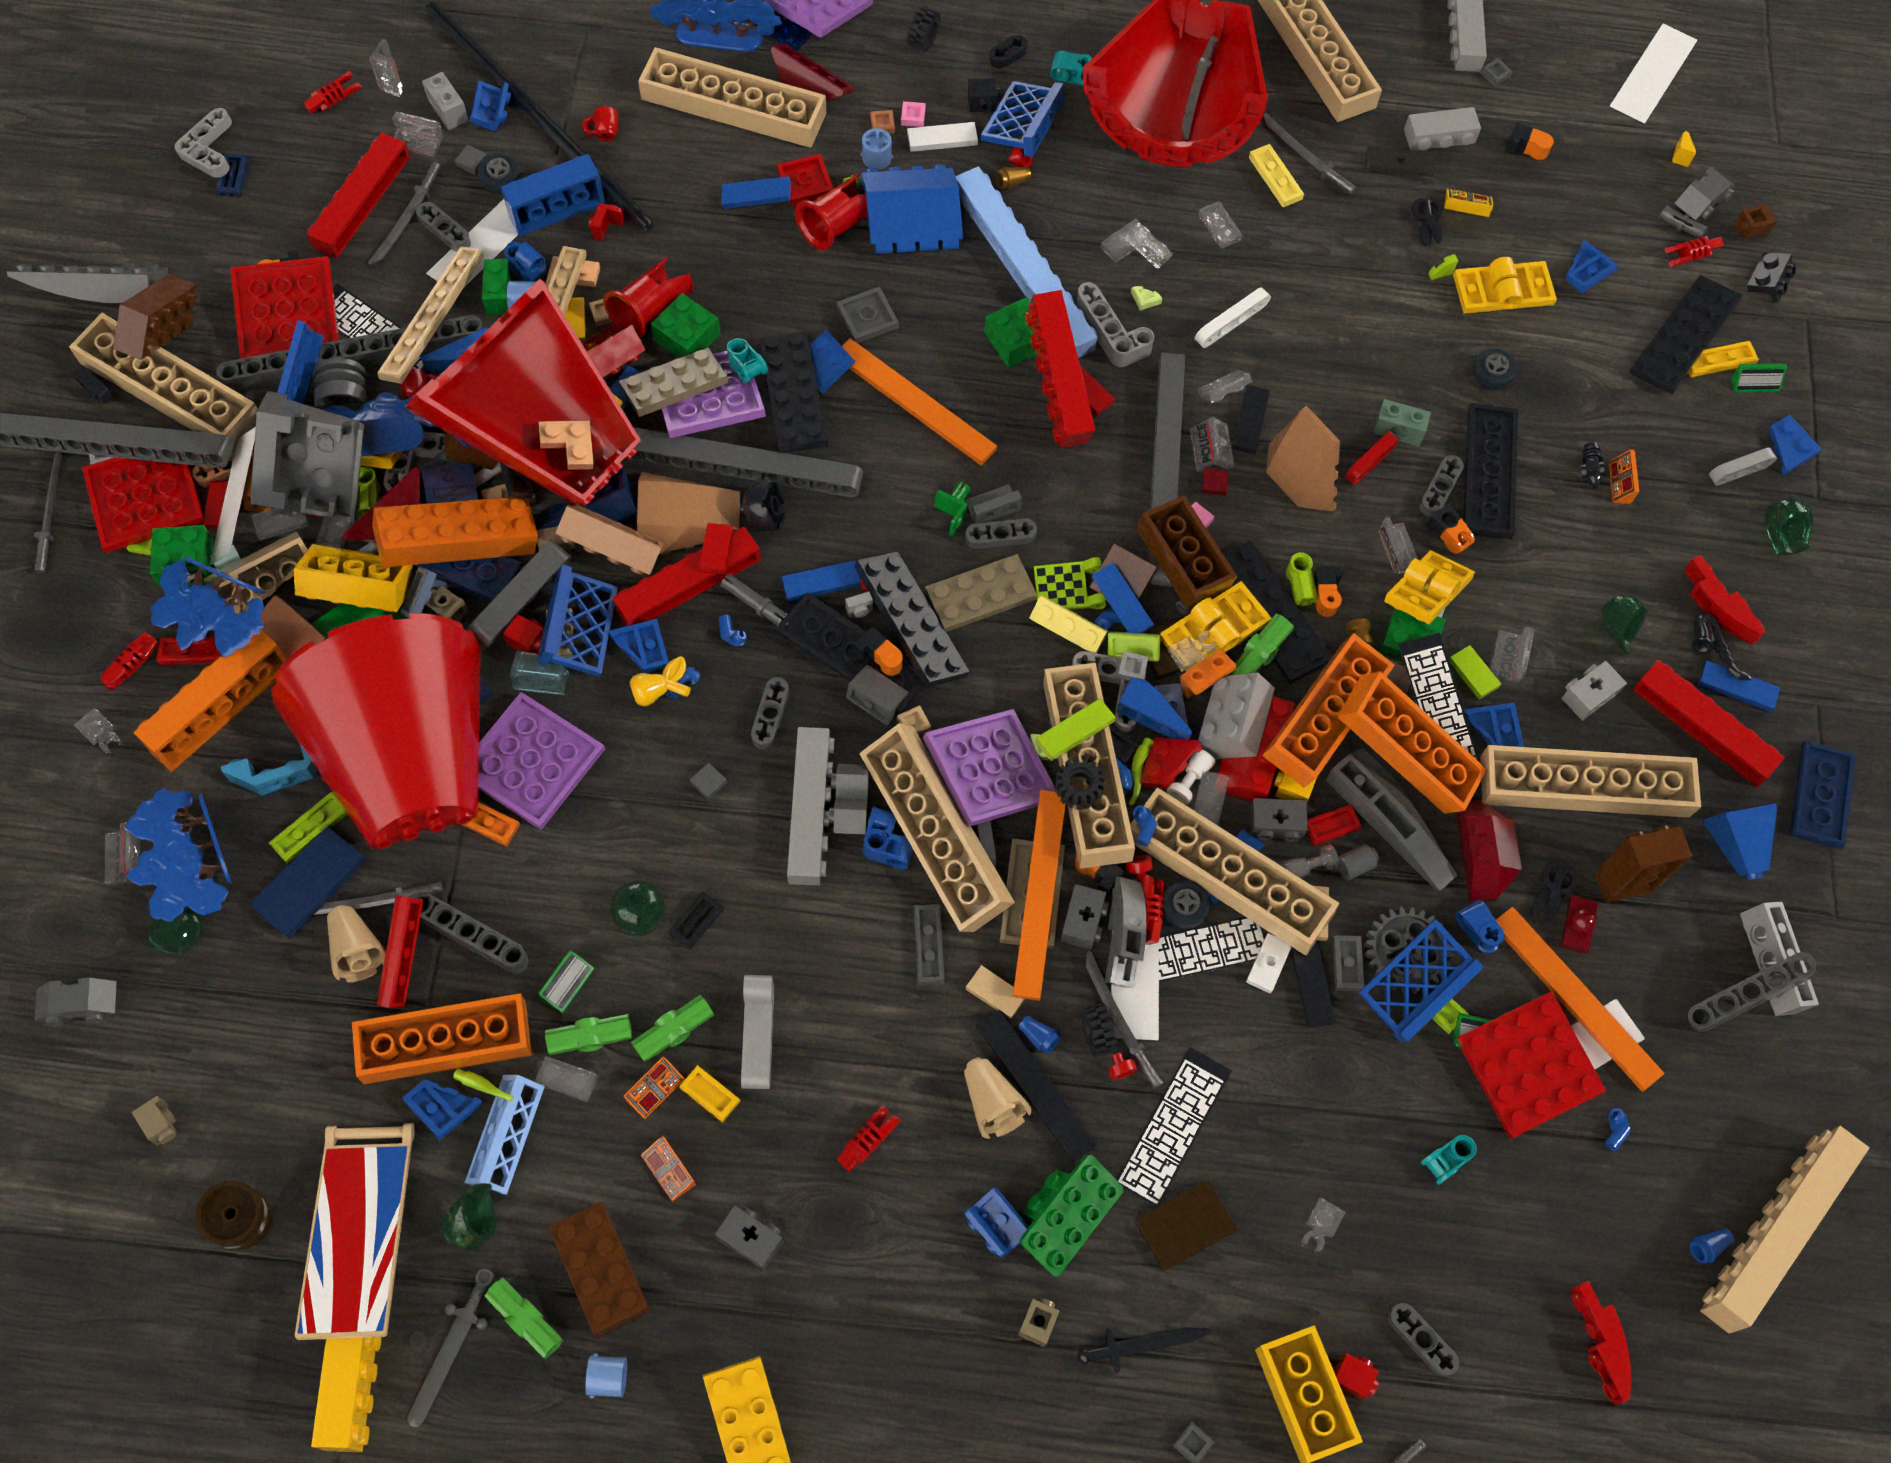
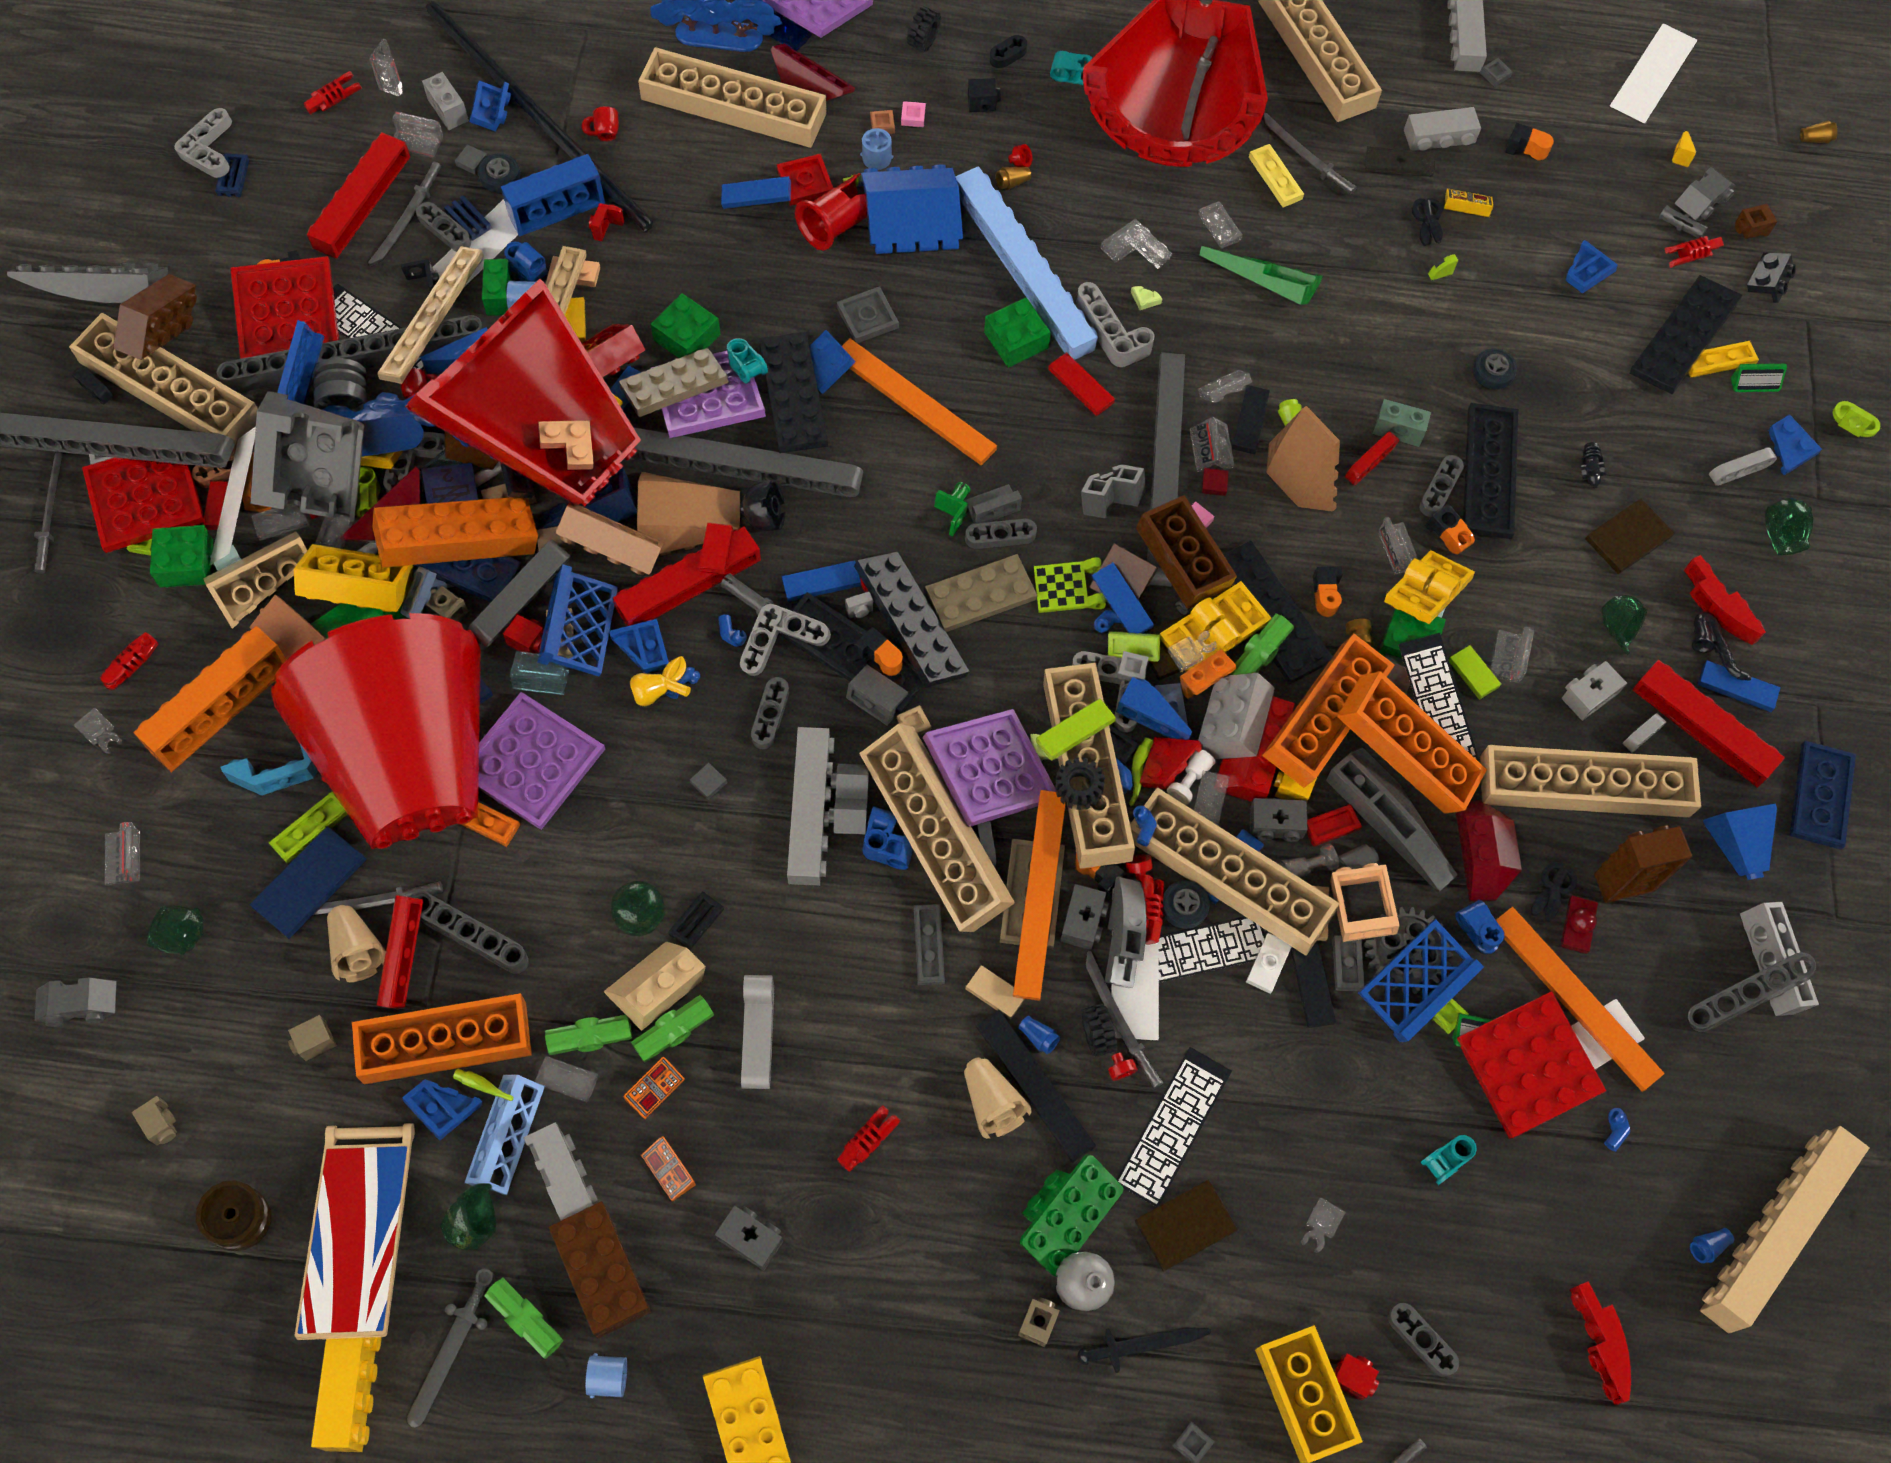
(174, 859): blue plant -> none
(197, 653): red tile -> none
(202, 609): blue plant -> none
(311, 1038): none -> dark tan brick
(427, 271): none -> black bracket
(479, 217): none -> dark blue tile
(560, 1170): none -> light grey wedge
(566, 982): slope -> none
(599, 313): tan tile -> none
(645, 297): red piece -> none
(656, 983): none -> tan slope
(709, 1094): yellow tile -> none
(780, 625): none -> light grey beam
(942, 136): white tile -> none
(996, 1222): blue bracket -> none
(1039, 120): blue fence -> none
(1059, 369): red brick -> none
(1068, 624): light yellow plate -> none
(1085, 1281): none -> light grey cylinder
(1120, 486): none -> dark grey brick
(1232, 317): white beam -> none
(1282, 280): none -> green wedge
(1288, 410): none -> lime cone
(1302, 580): lime piece -> none
(1365, 928): none -> light nougat window
(1496, 724): blue wing -> none
(1504, 286): yellow plate -> none
(1624, 478): slope -> none
(1629, 536): none -> dark brown tile
(1644, 732): none -> light grey beam
(1819, 133): none -> pearl gold cone
(1855, 419): none -> lime bracket

